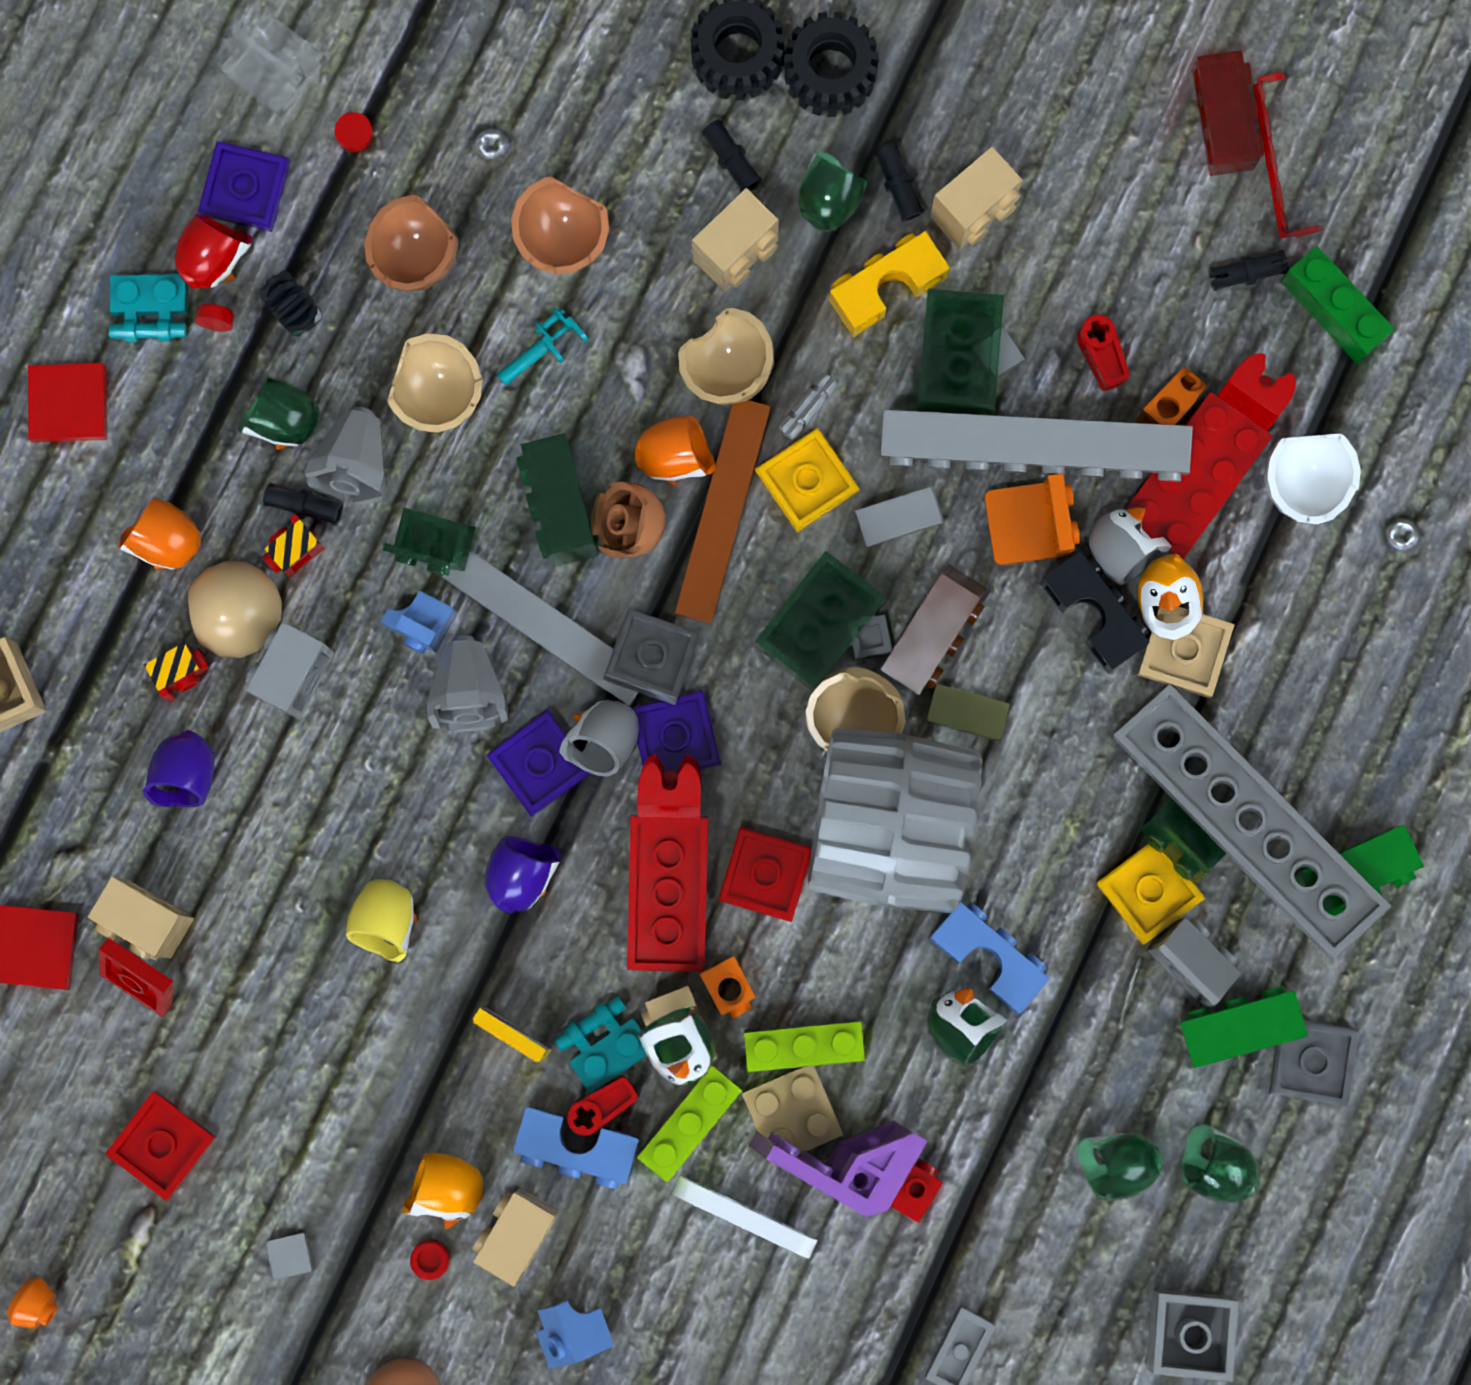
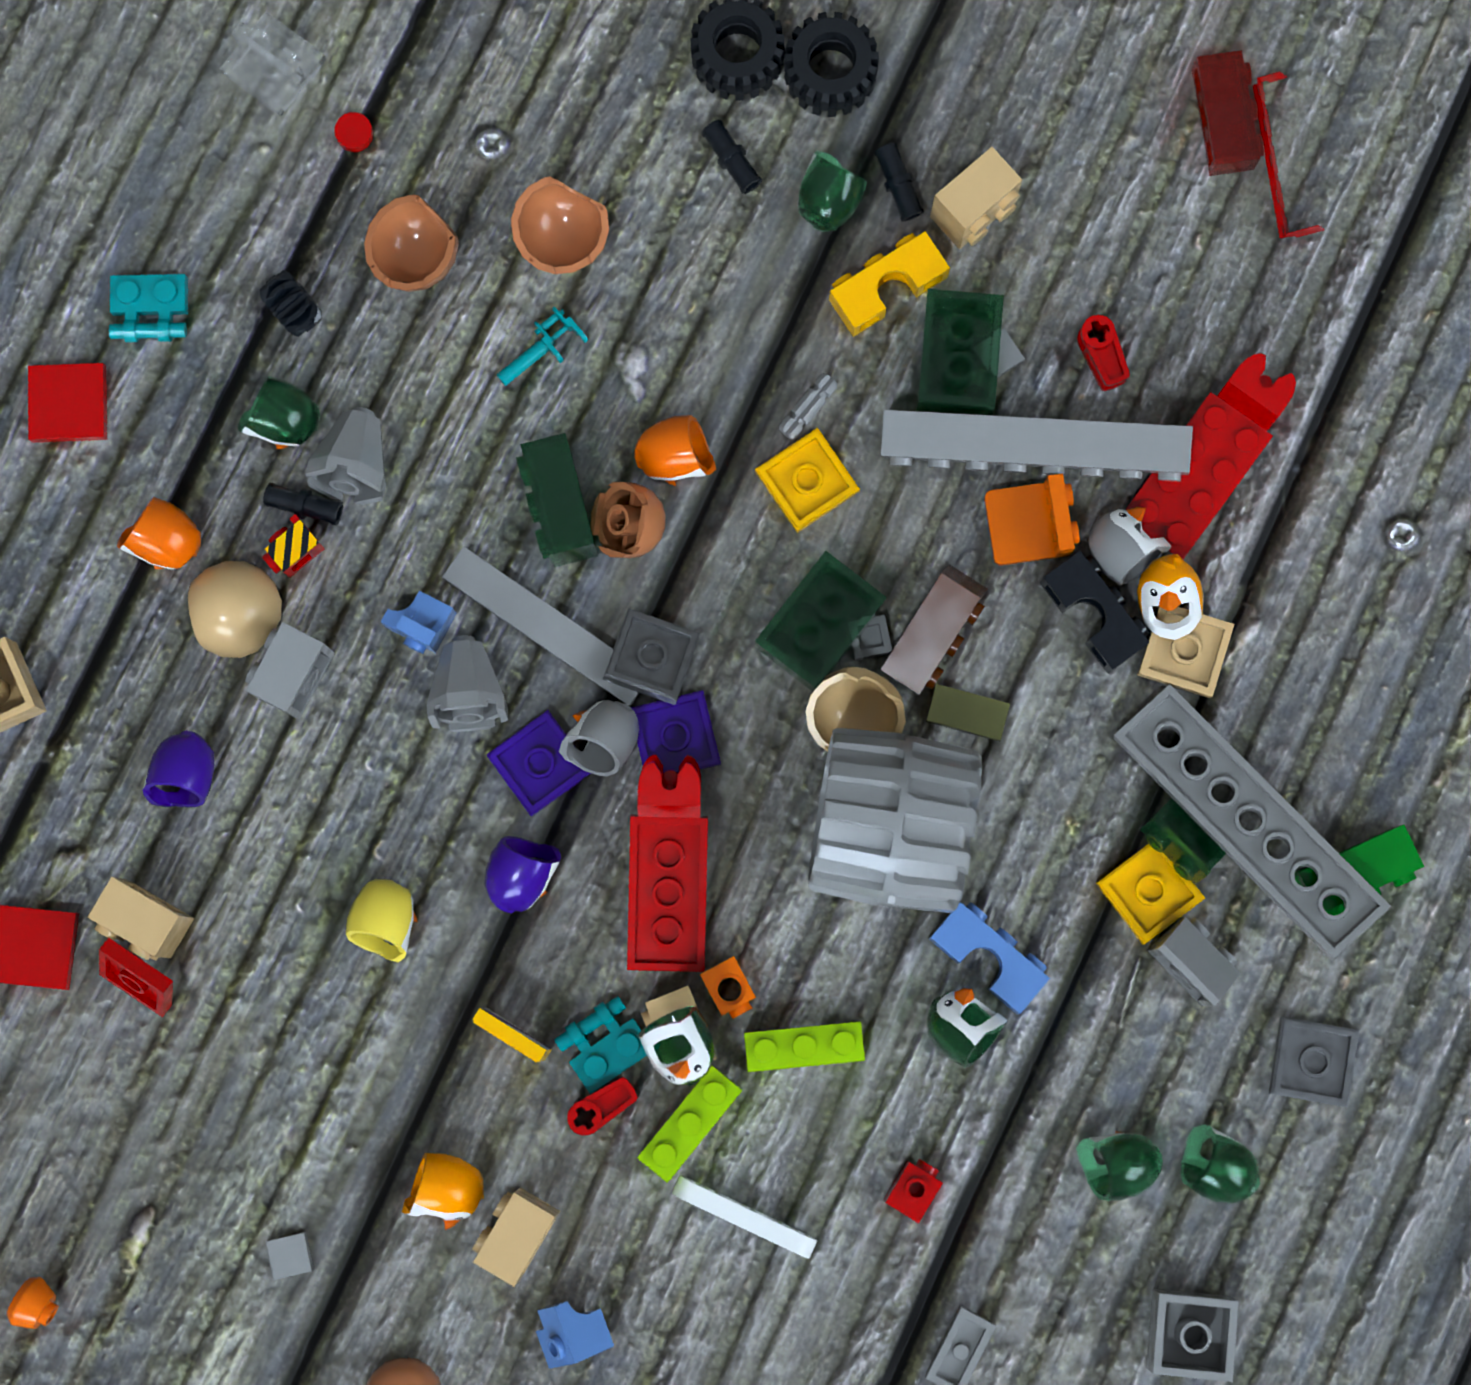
(160, 1145): red tile -> none
(177, 670): brick -> none
(209, 252): red piece -> none
(214, 317): red tile -> none
(244, 186): dark purple tile -> none
(430, 1259): red tile -> none
(431, 540): clear green bracket -> none
(435, 383): tan cylinder -> none
(542, 1141): medium blue arch -> none
(722, 511): dark orange tile -> none
(729, 360): tan cylinder -> none
(736, 241): tan brick -> none
(765, 874): red tile -> none
(794, 1109): tan plate -> none
(872, 1164): medium lavender bracket -> none
(899, 516): light grey slope -> none
(1173, 400): orange leg -> none
(1243, 1027): green brick -> none
(1248, 270): black pin -> none
(1312, 476): white cylinder -> none
(1337, 304): green brick -> none

